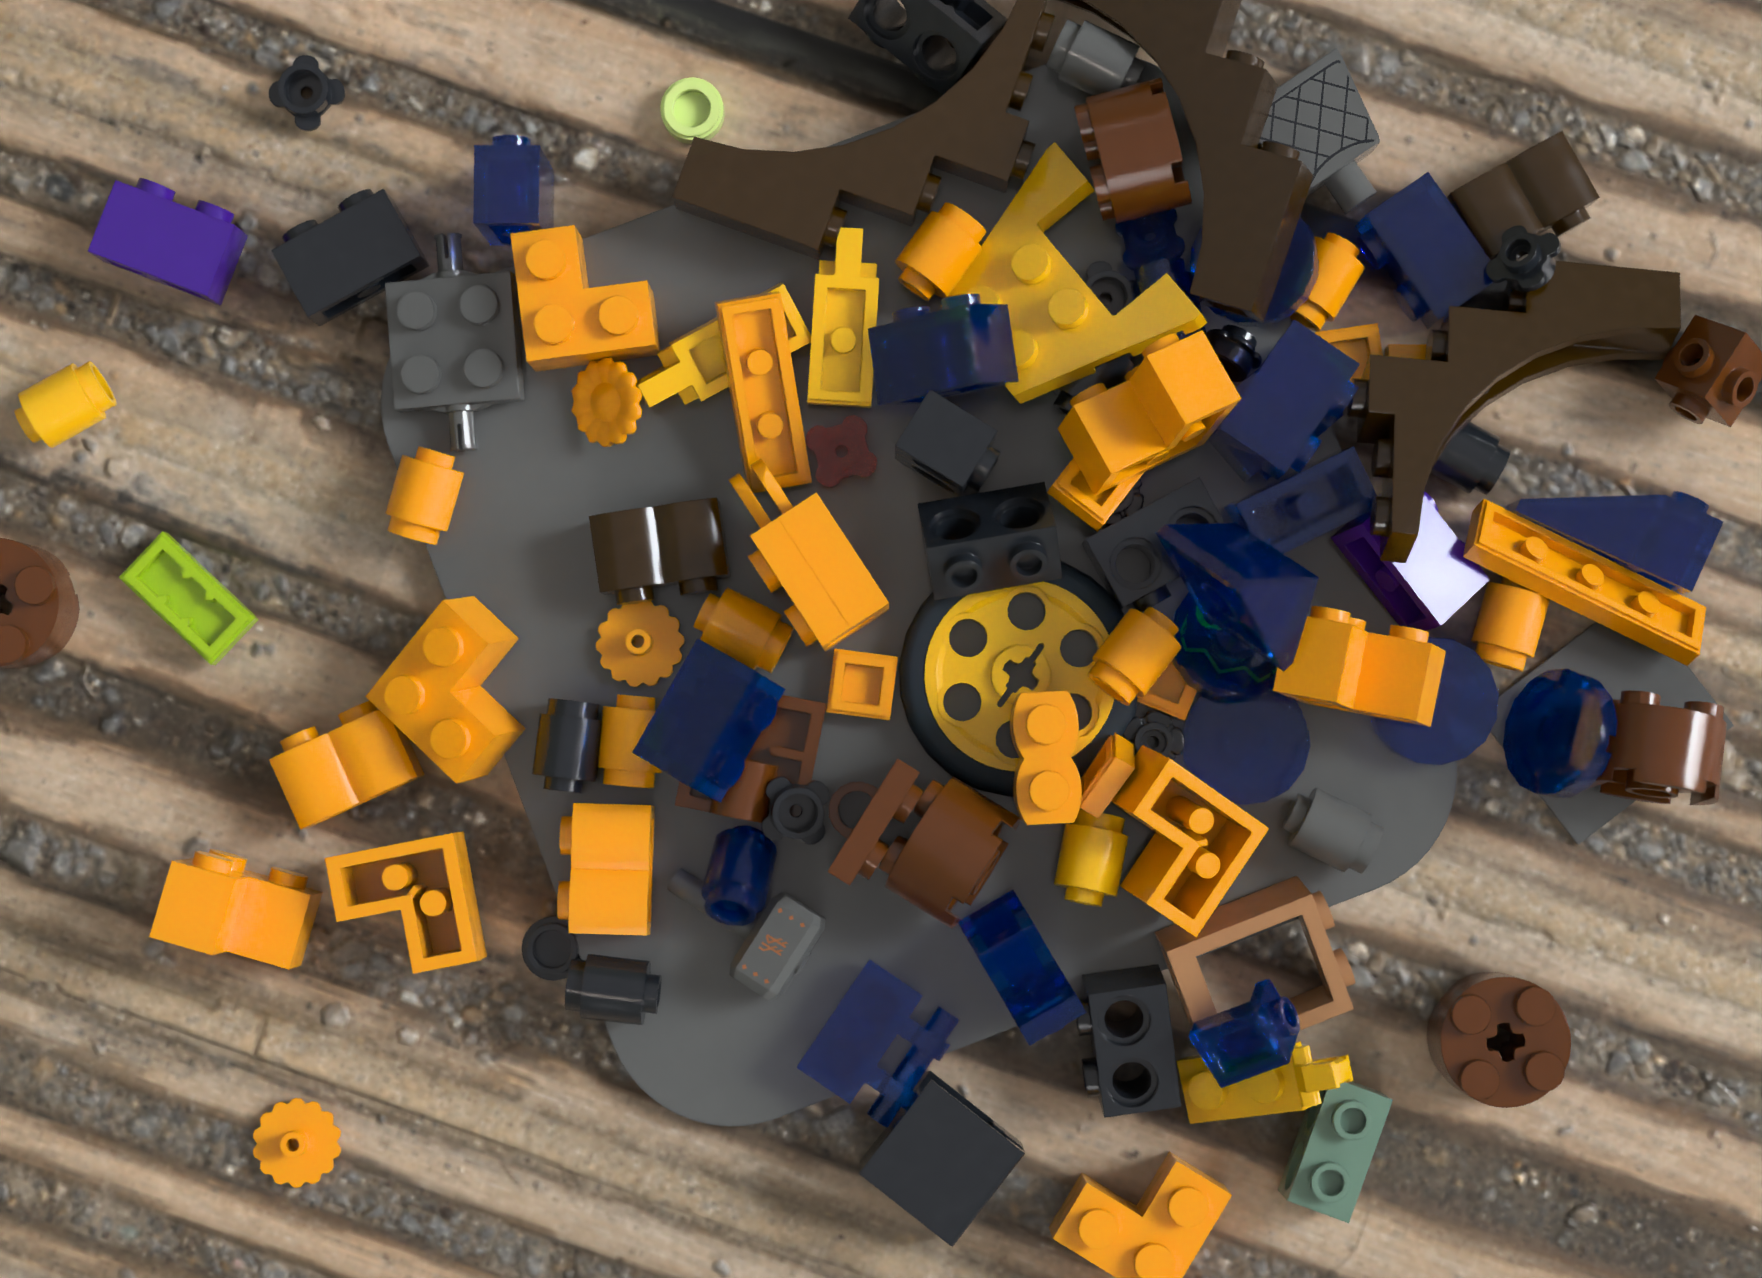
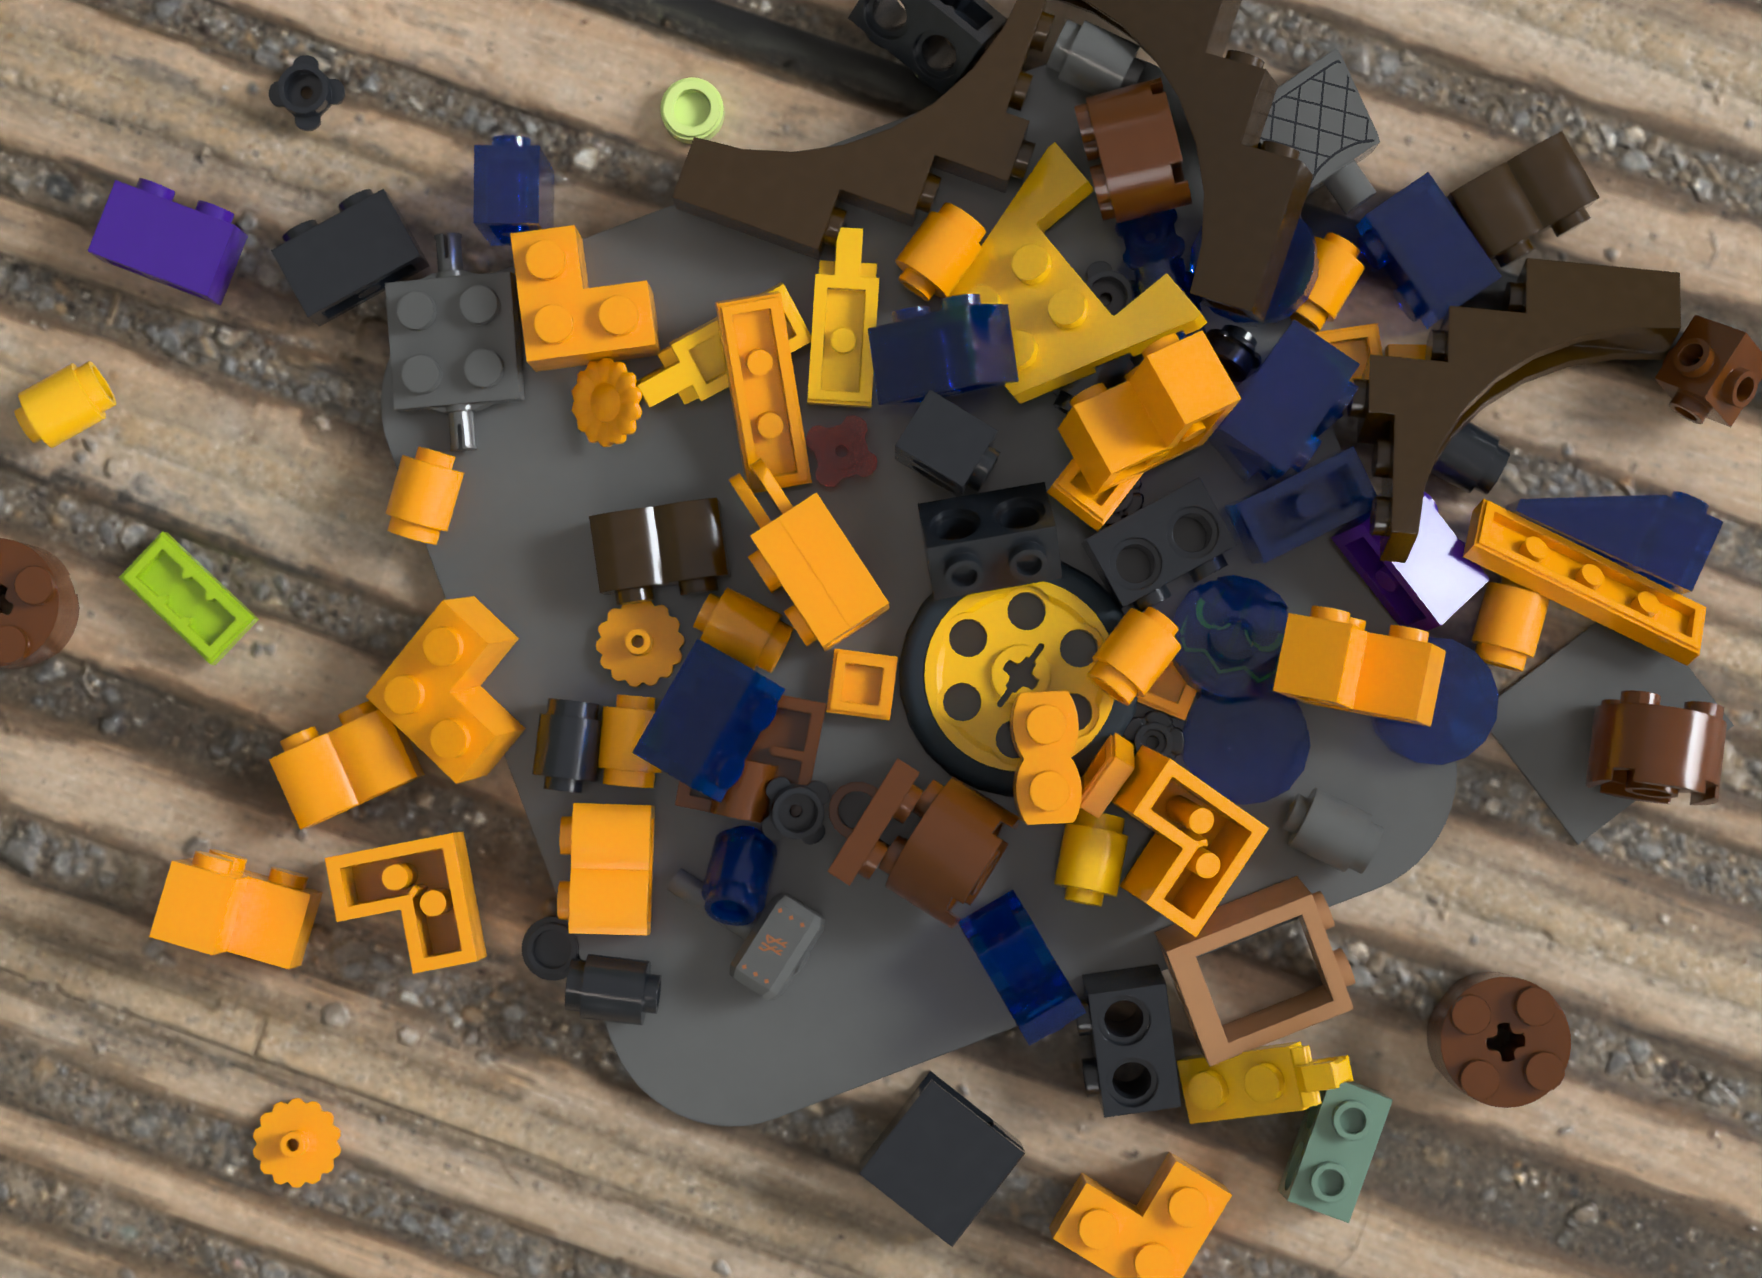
(860, 1033): clear blue plate -> none
(1243, 585): clear blue slope -> none
(1248, 1036): clear blue bracket -> none
(1531, 271): black plate -> none
(1559, 733): clear blue tile -> none

